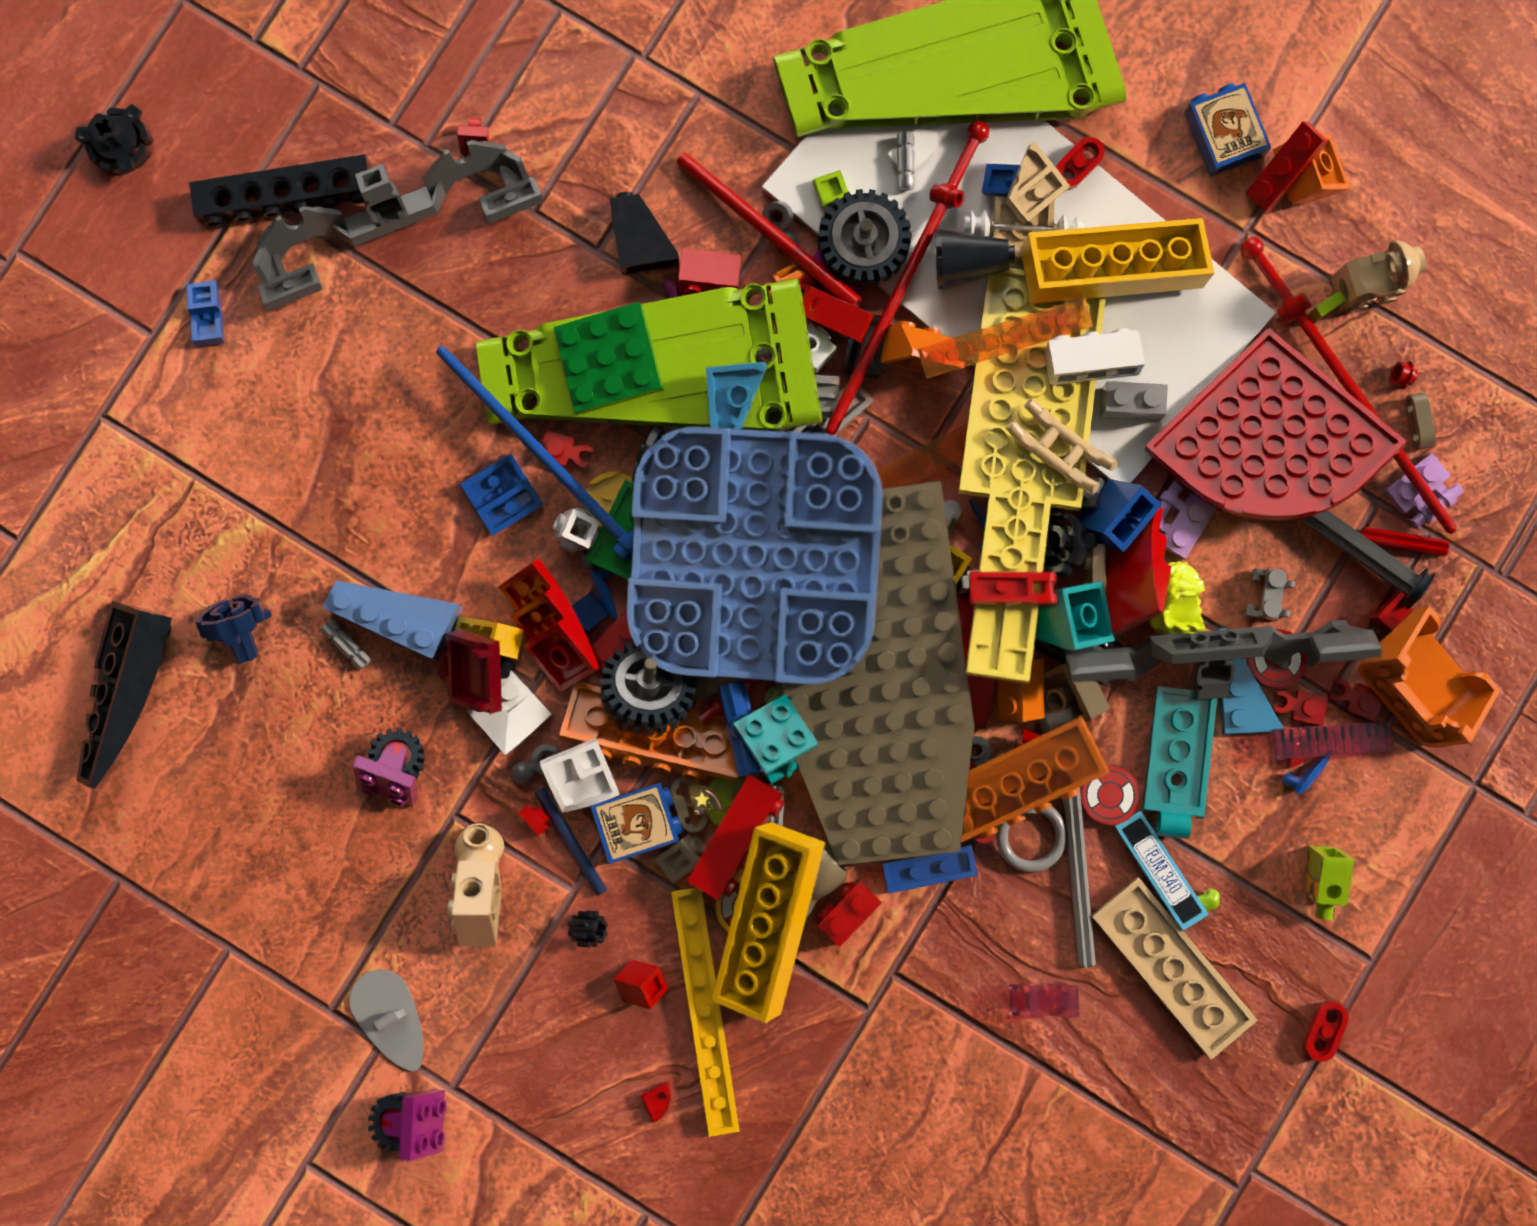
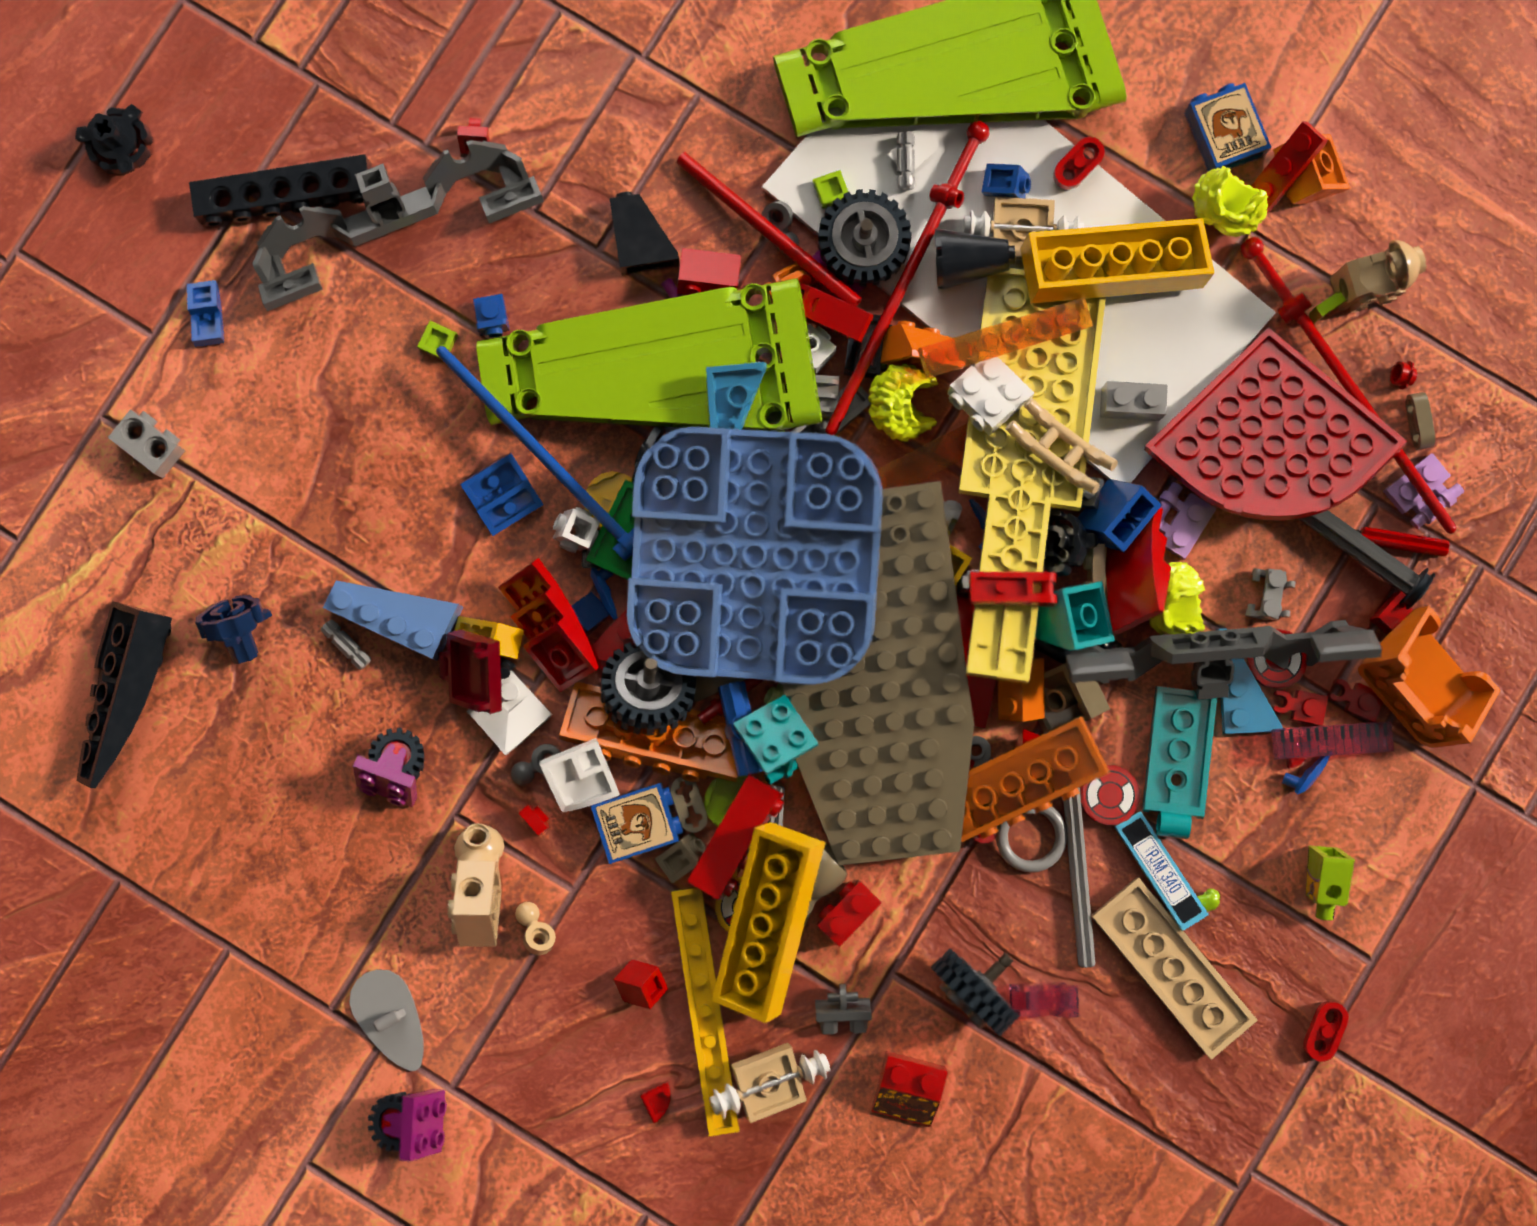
(144, 447): none -> light grey brick
(436, 336): none -> lime tile
(491, 315): none -> blue bracket
(527, 915): none -> tan plate
(562, 449): red plate -> none
(570, 841): dark blue bar -> none
(587, 929): black gear -> none
(608, 358): green plate -> none
(704, 800): clear yellow tile -> none
(769, 1083): none -> tan plate
(843, 1007): none -> dark grey hips
(892, 404): none -> neon yellow hair
(909, 1089): none -> red slope
(929, 869): blue plate -> none
(975, 991): none -> black wheel
(989, 394): none -> white plate
(1034, 184): tan wing -> none
(1094, 356): white brick -> none
(1229, 203): none -> neon yellow hair

